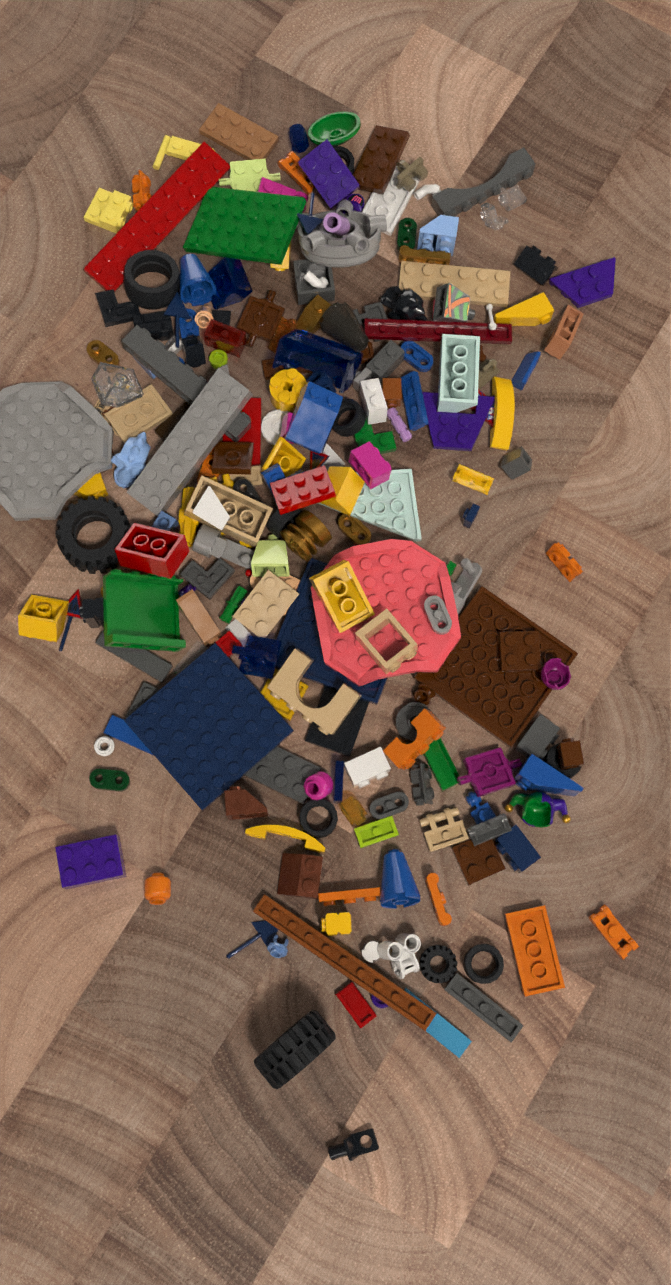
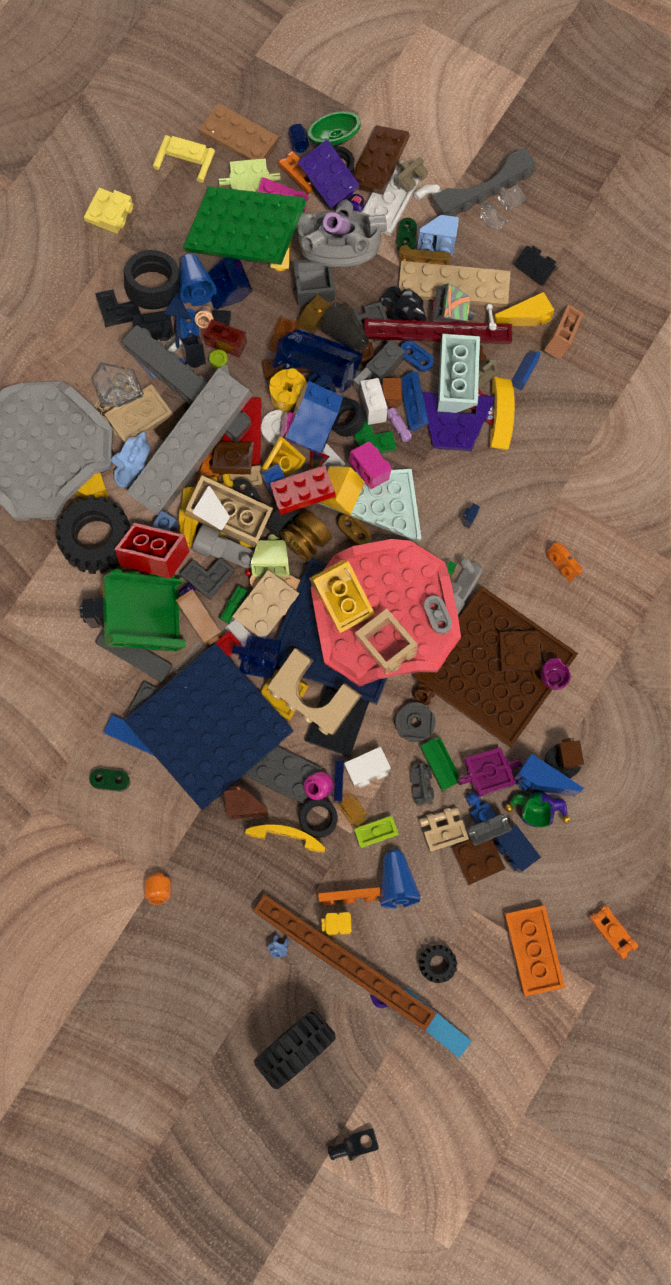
(43, 618): yellow slope -> none
(73, 611): dark blue piece -> none
(90, 861): dark purple brick -> none
(101, 740): white plate -> none
(102, 353): pearl gold plate -> none
(141, 184): orange hinge -> none
(158, 215): red plate -> none
(260, 318): reddish brown plate -> none
(265, 931): dark blue piece -> none
(300, 875): copper slope -> none
(308, 222): dark blue piece -> none
(314, 281): white arm -> none
(356, 1005): red tile -> none
(370, 951): white piece -> none
(388, 805): dark grey plate -> none
(402, 957): white piece -> none
(428, 730): orange arch -> none
(437, 899): orange plate -> none
(473, 479): yellow hinge -> none
(483, 1007): dark grey plate -> none
(498, 960): black tyre -> none
(516, 463): dark grey panel -> none
(538, 737): dark grey brick -> none
(587, 283): dark purple wing -> none

